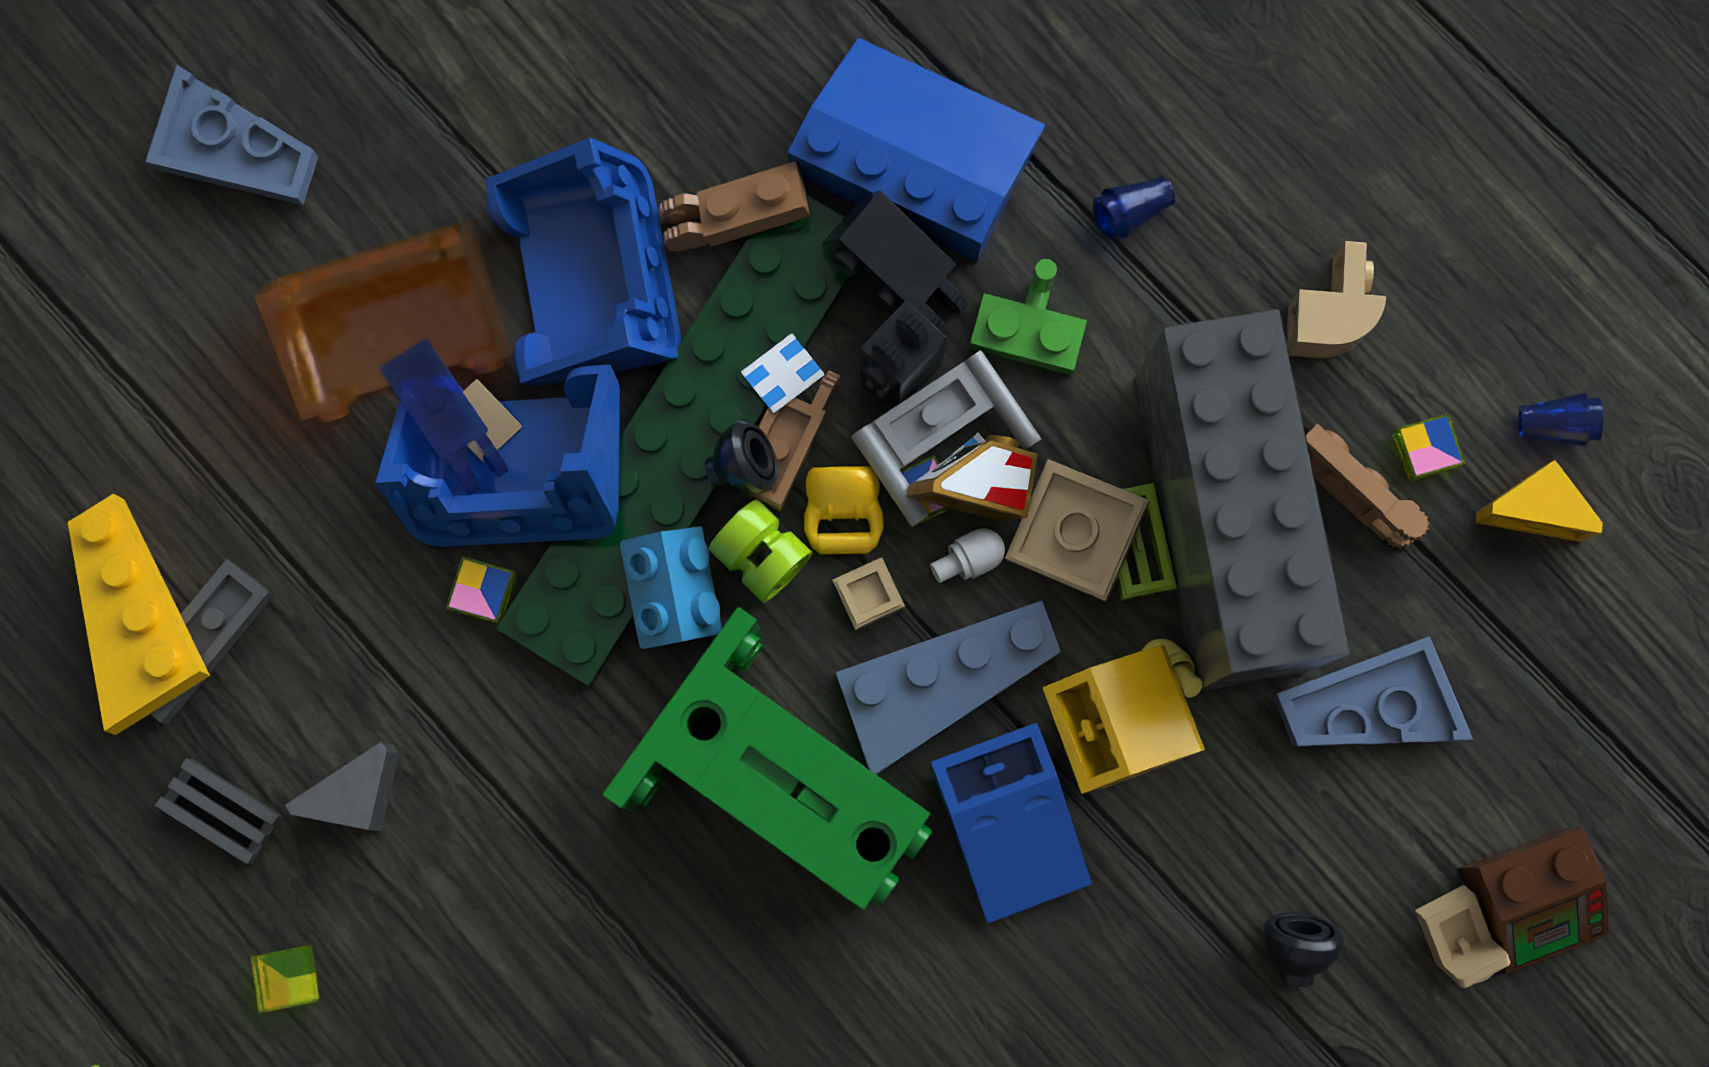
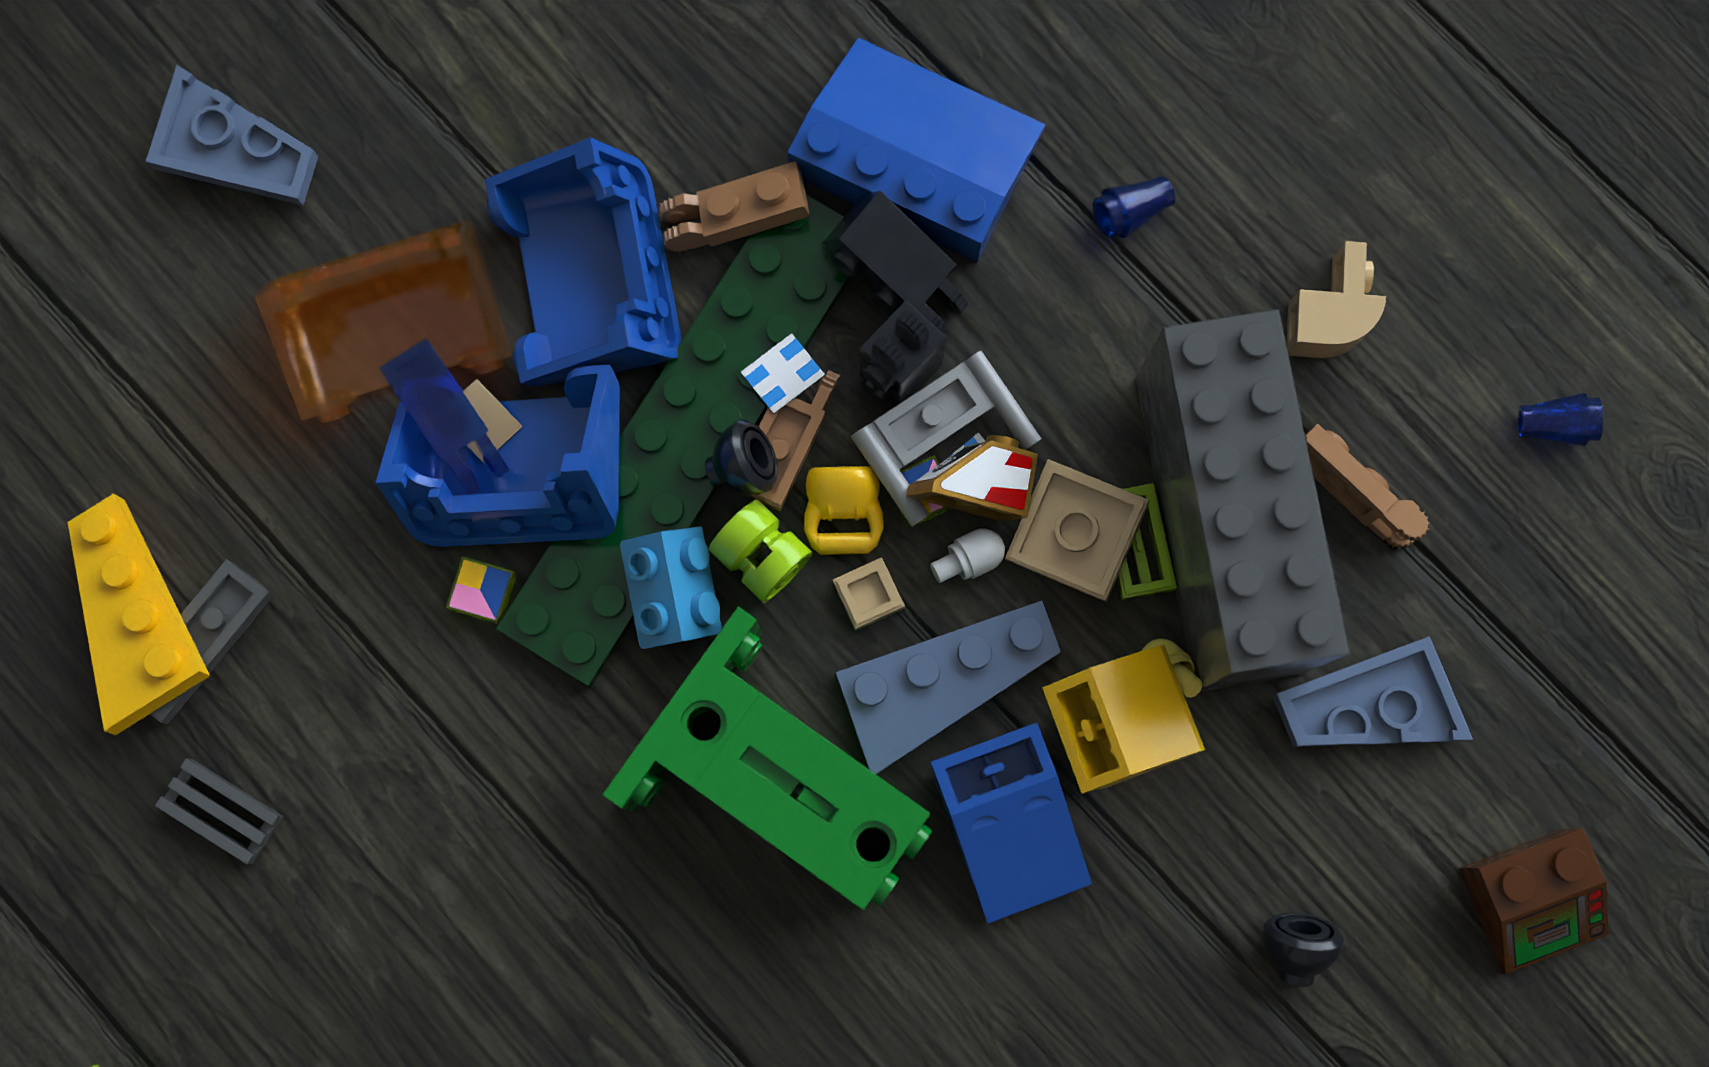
(285, 978): clear neon green tile -> none
(353, 794): flat silver slope -> none
(1029, 330): bright green plate -> none
(1428, 447): tile -> none
(1461, 938): tan bracket -> none
(1545, 506): yellow slope -> none

